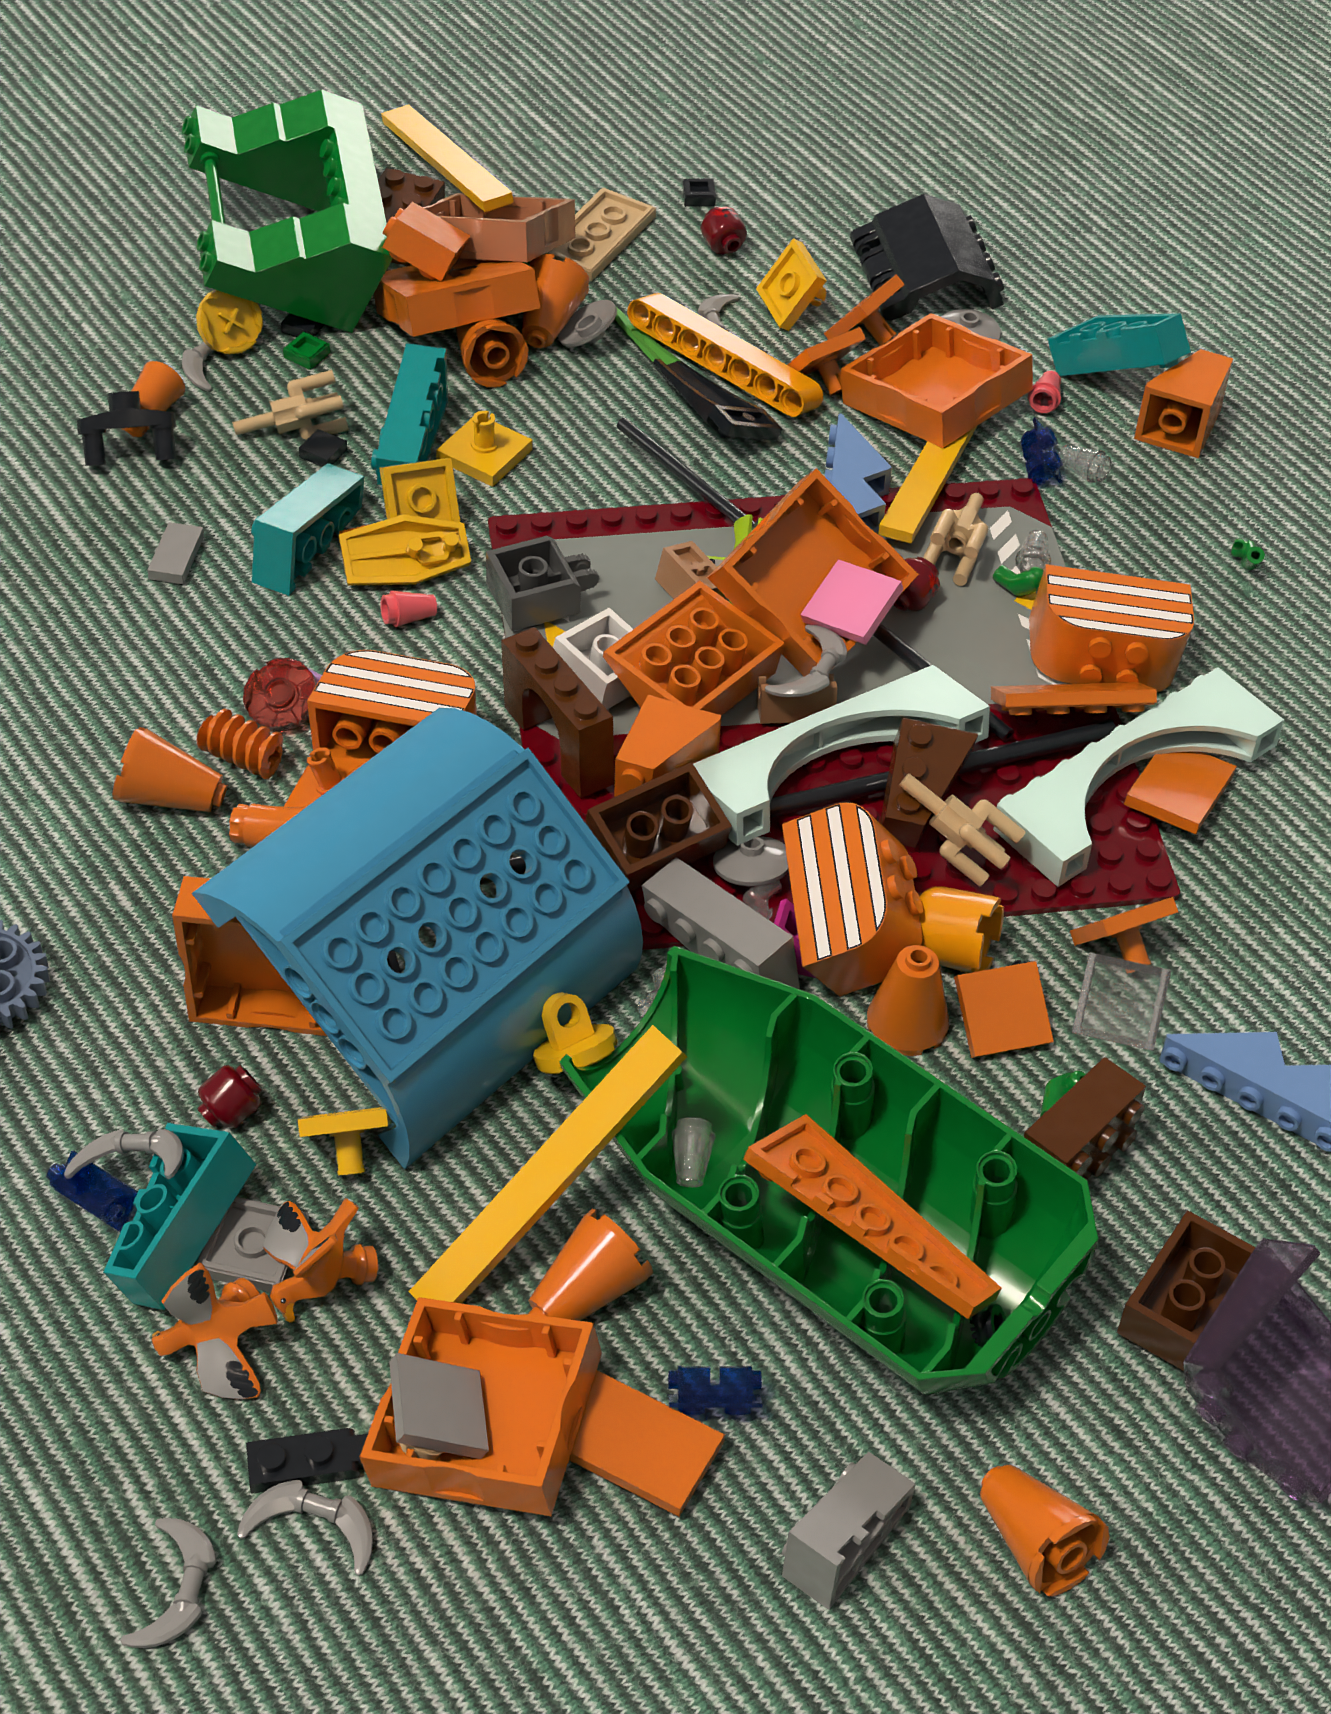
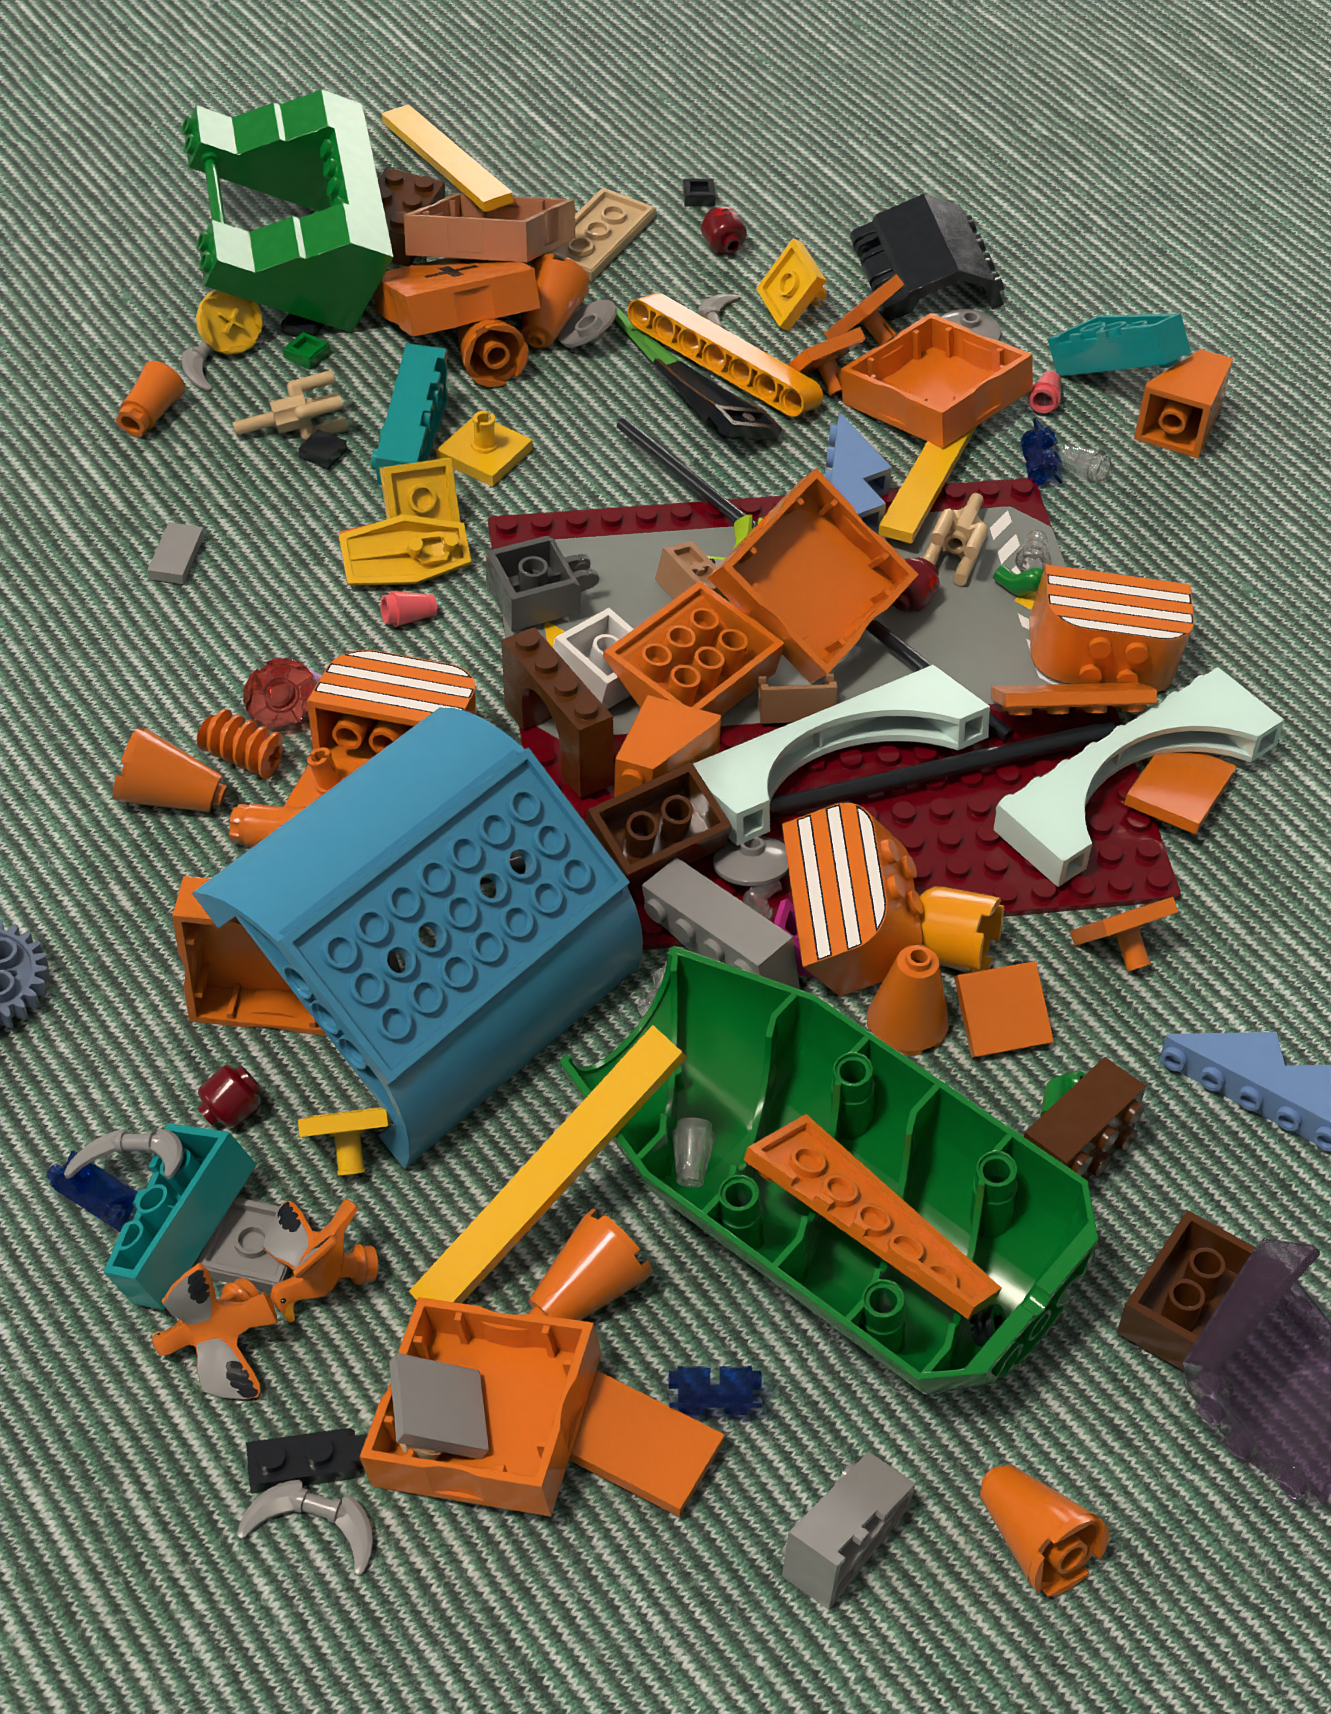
(126, 413): black connector -> none
(184, 1611): light grey piece -> none
(303, 525): teal wedge -> none
(424, 241): orange brick -> none
(577, 1038): yellow tile -> none
(818, 678): light grey piece -> none
(852, 601): bright pink tile -> none
(935, 759): reddish brown wedge -> none
(963, 828): tan plant -> none
(1121, 1001): clear slope -> none
(1250, 554): green arm -> none

